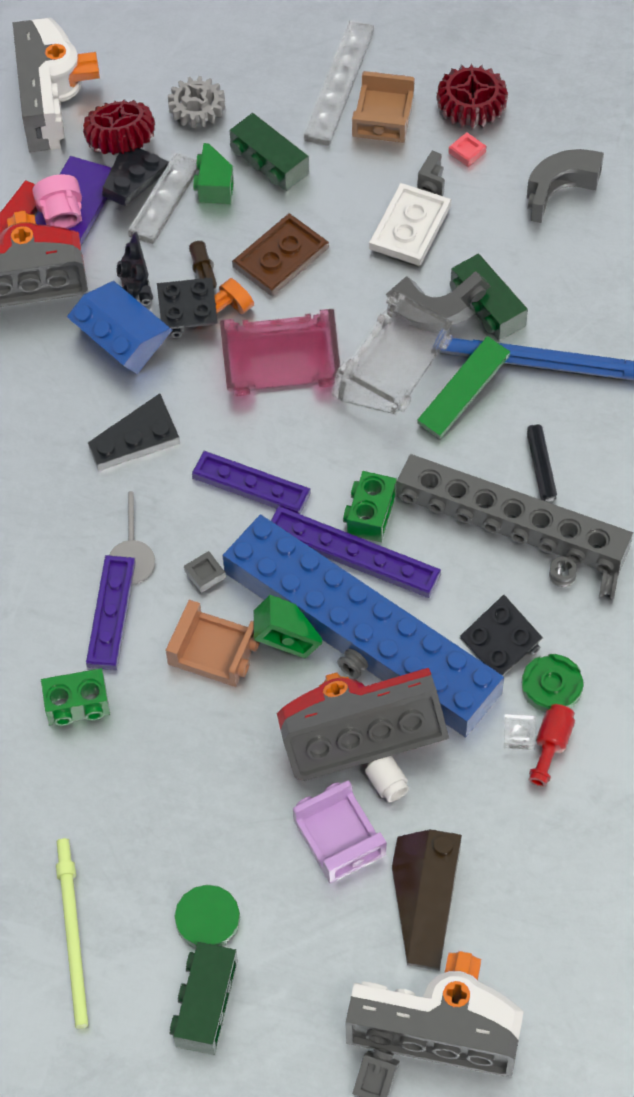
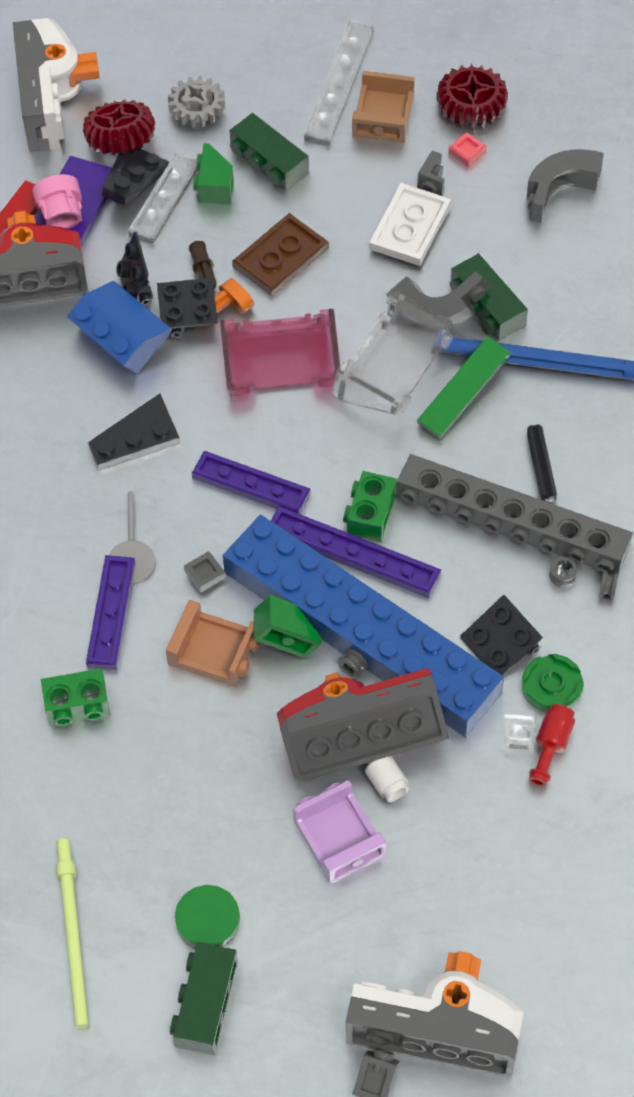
(424, 885): dark brown wedge -> none

